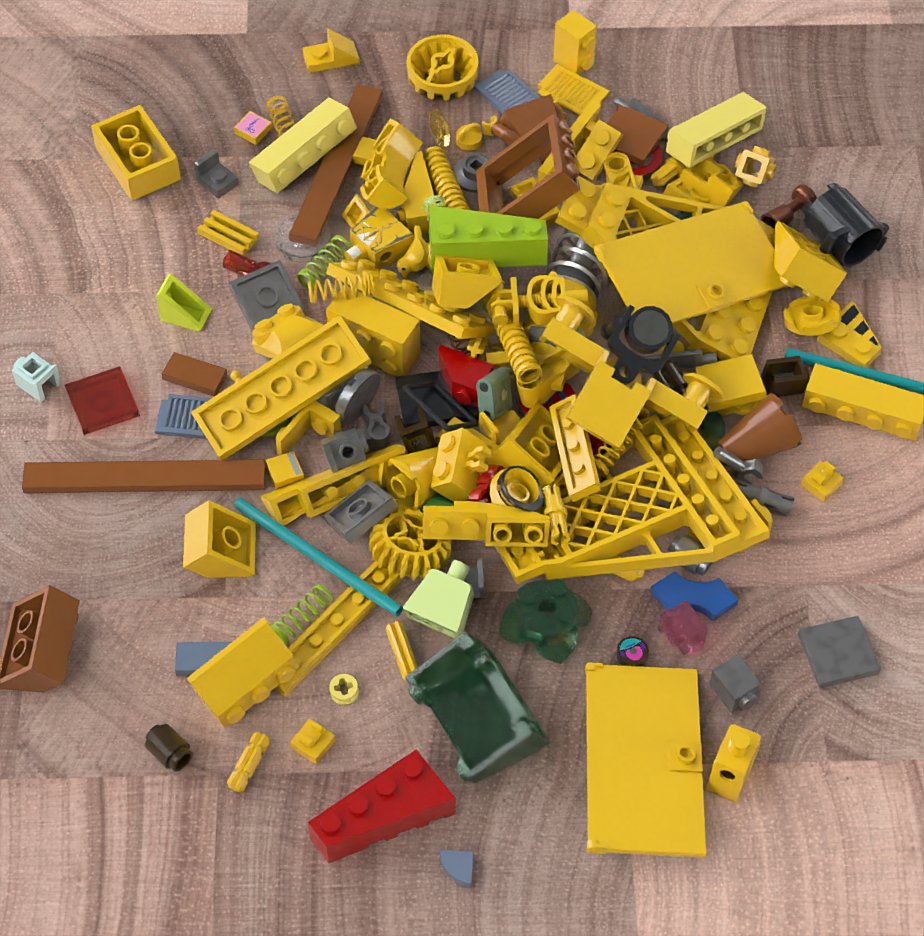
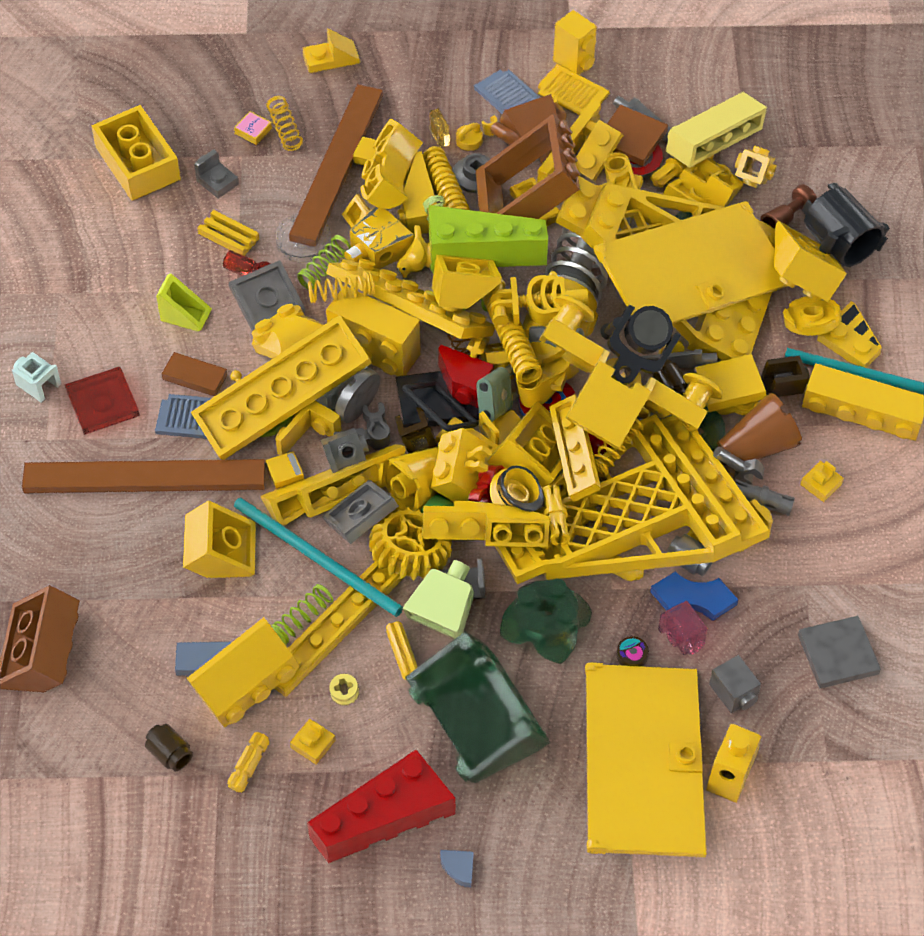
(303, 145): light yellow brick -> none
(440, 58): yellow gear -> none

